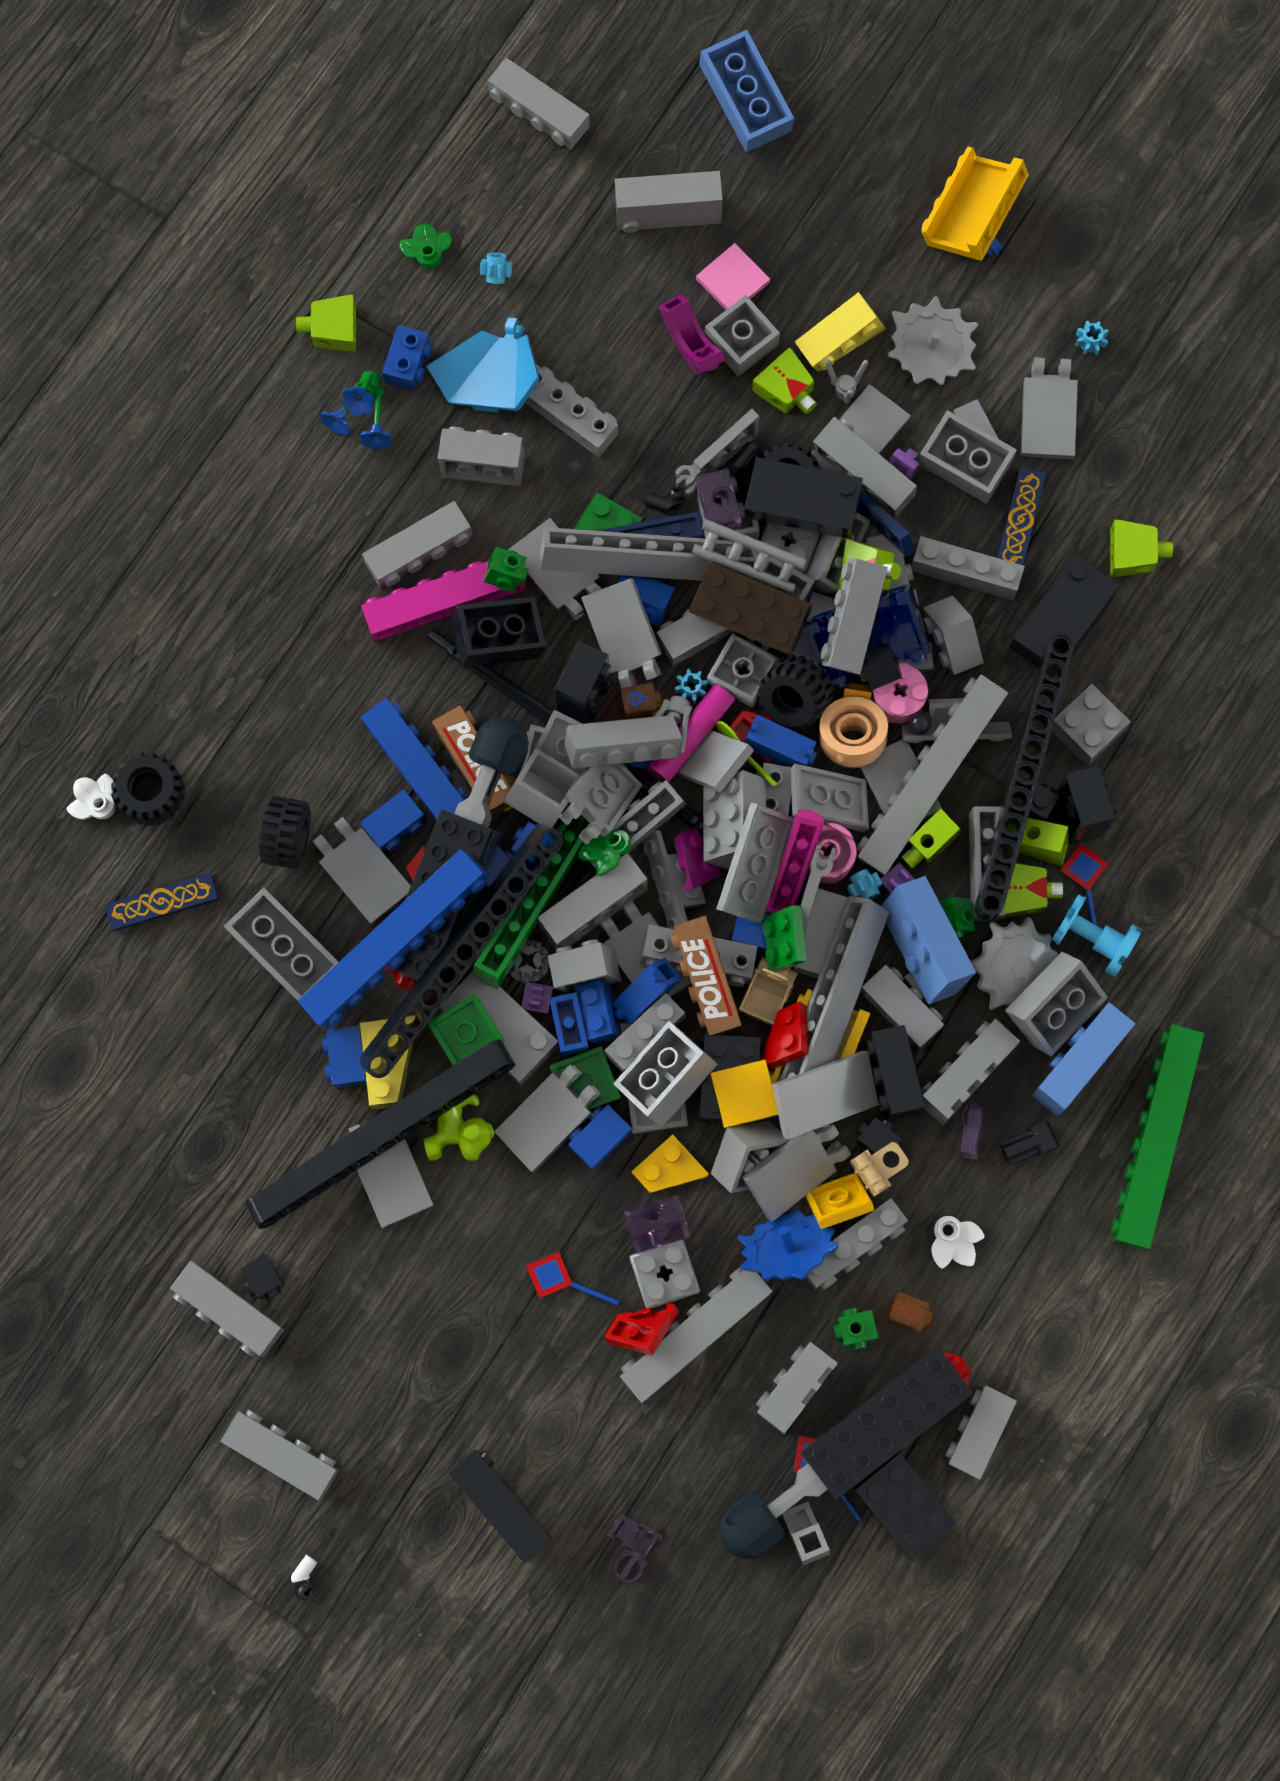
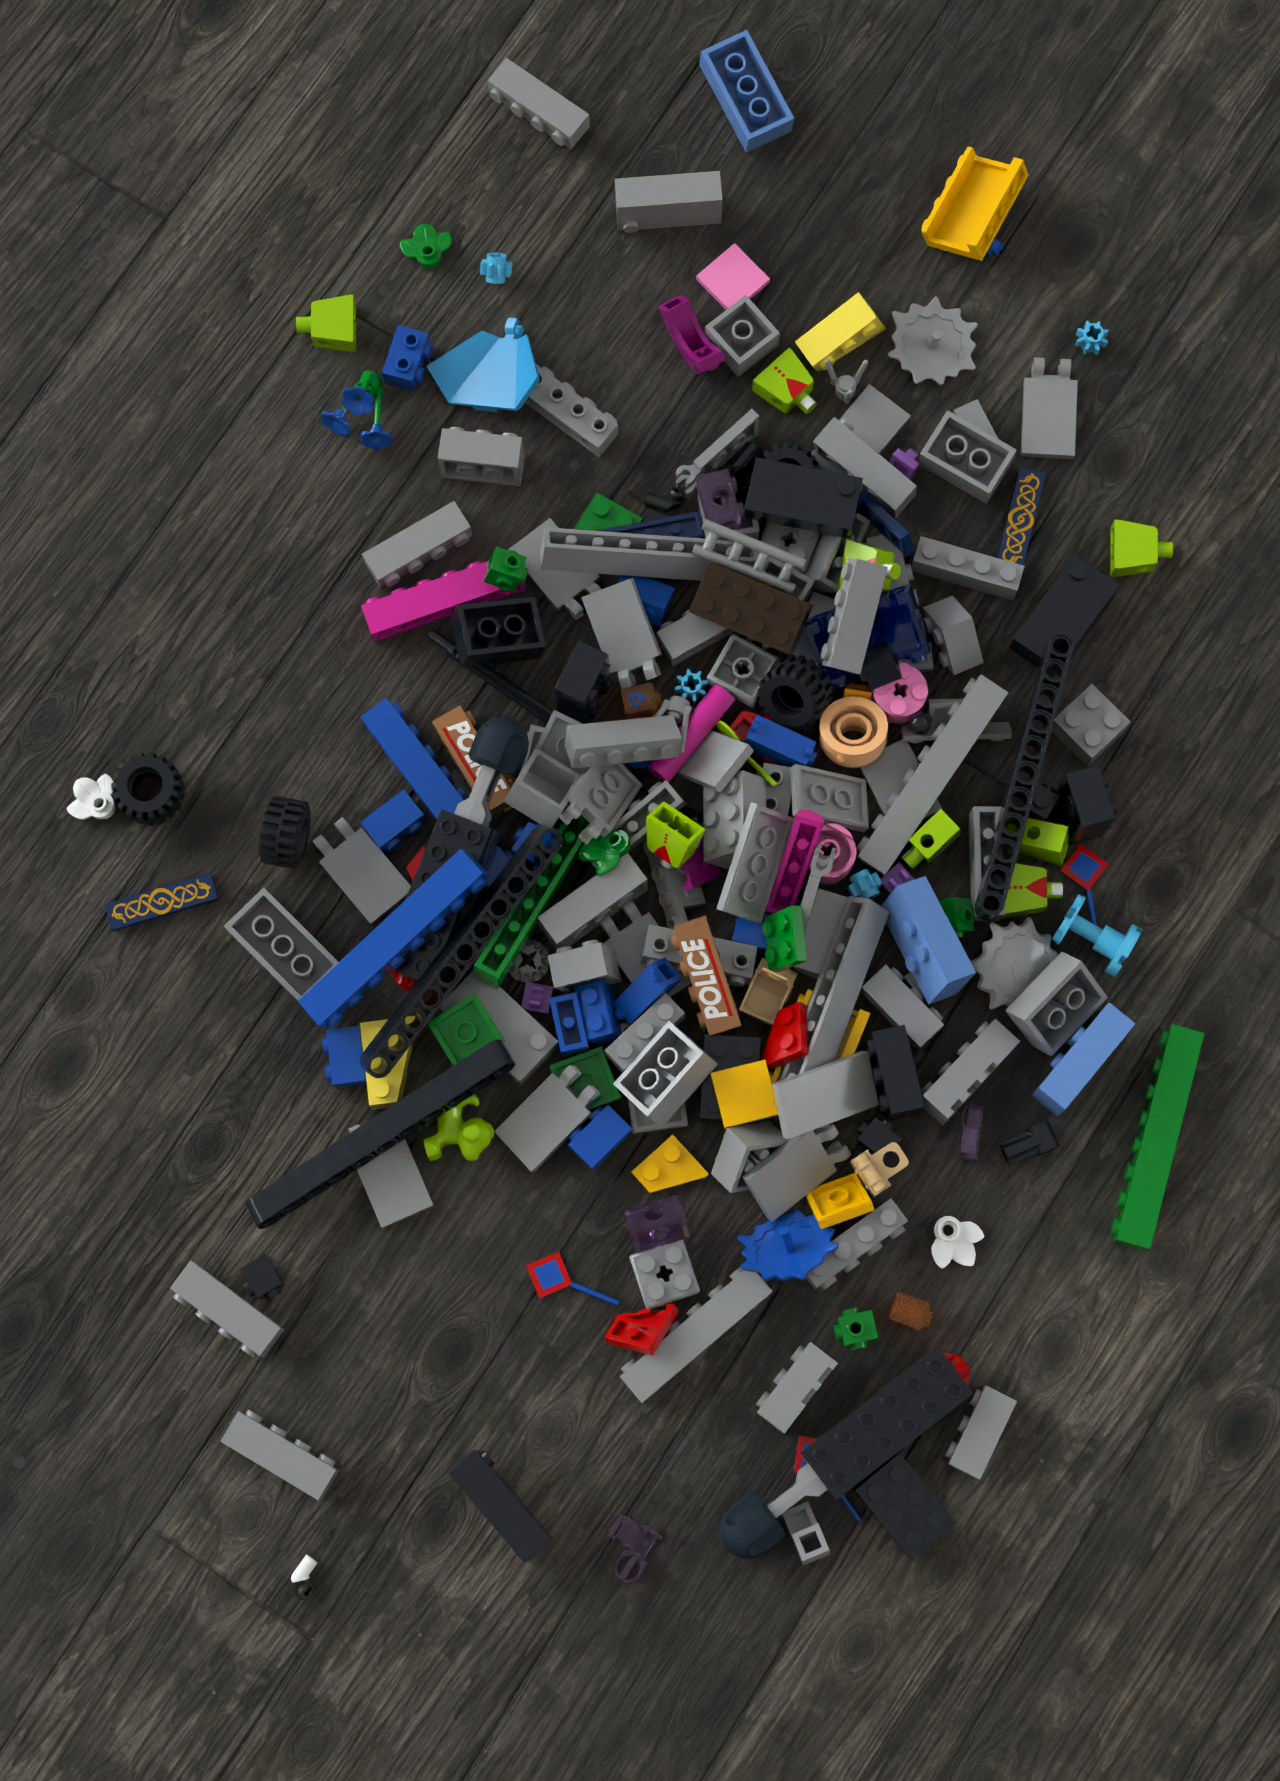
(672, 835): none -> lime torso

